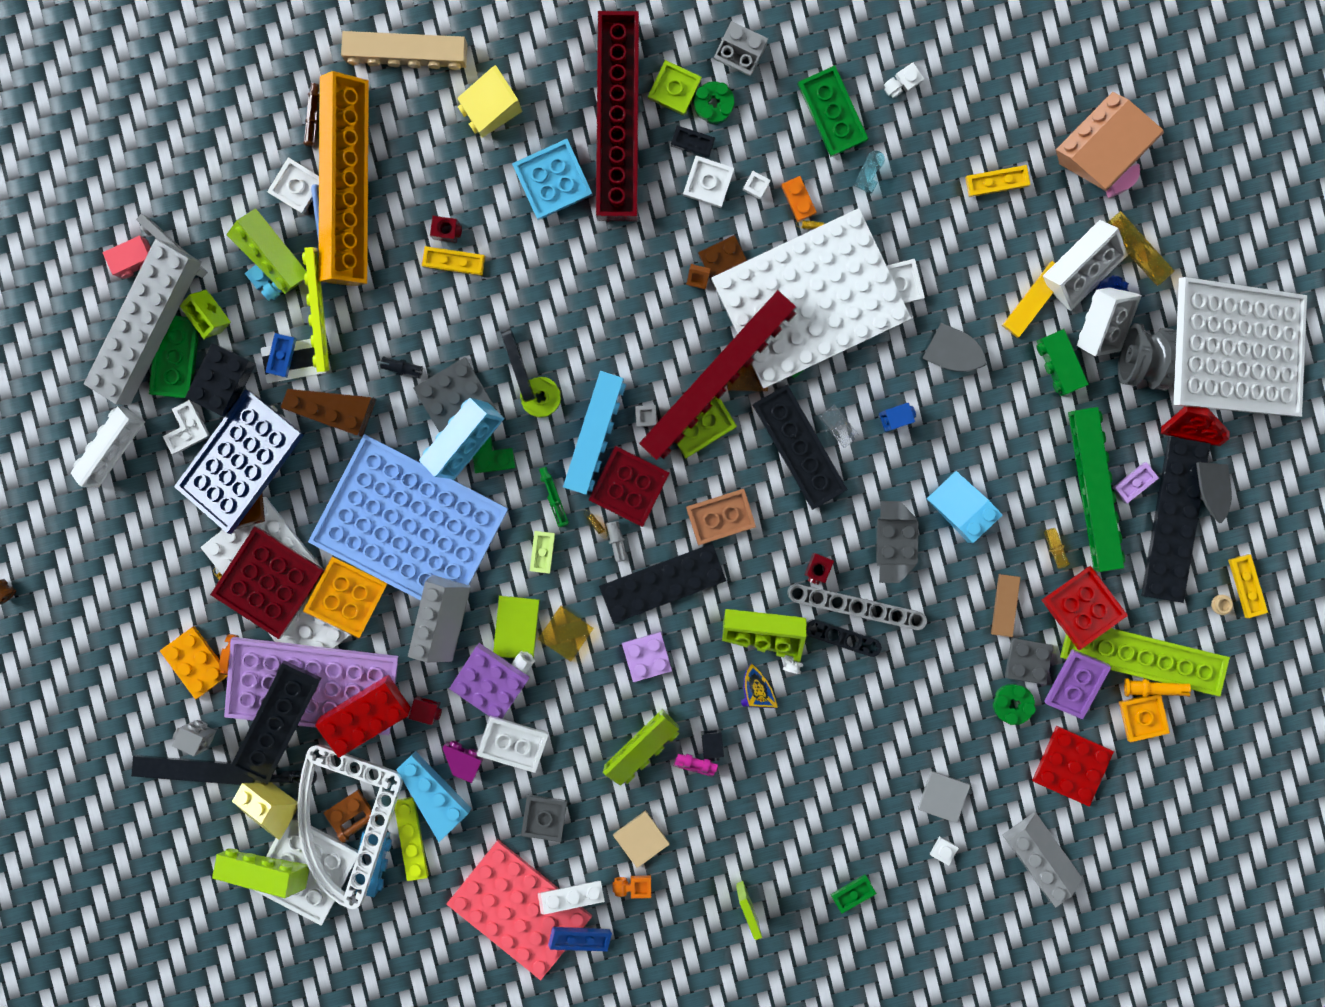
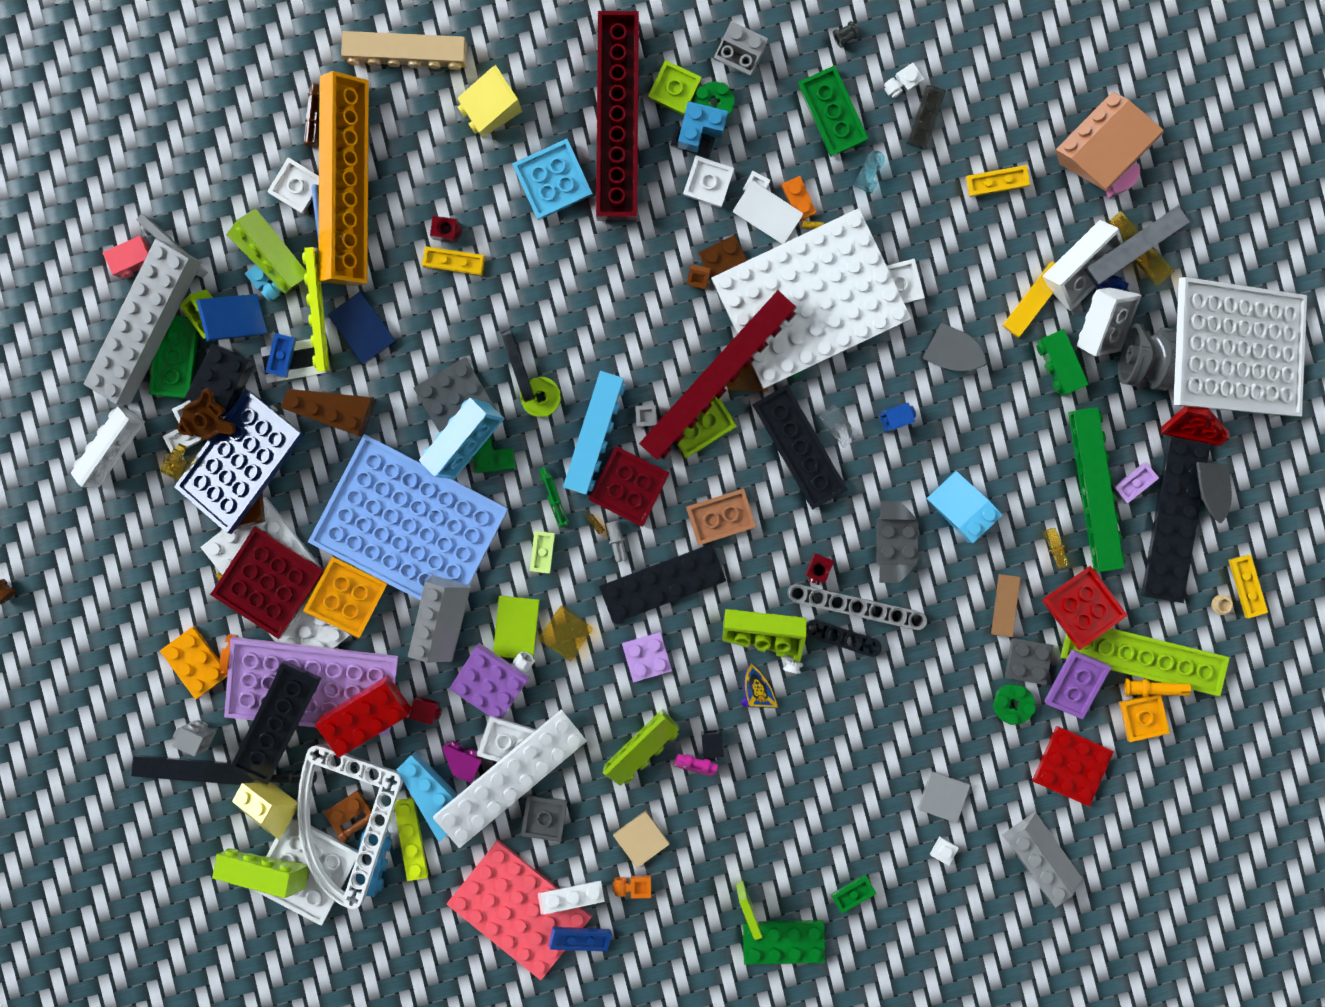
(173, 463): none -> clear yellow plate
(204, 418): none -> reddish brown tile
(231, 317): none -> blue tile
(362, 328): none -> dark blue tile
(401, 367): black pin -> none
(509, 779): none -> white plate
(700, 120): none -> dark azure brick
(767, 212): none -> white sticker
(785, 943): none -> green plate
(845, 34): none -> pearl dark grey bush
(926, 117): none -> clear smoke plate
(1136, 245): none -> tile

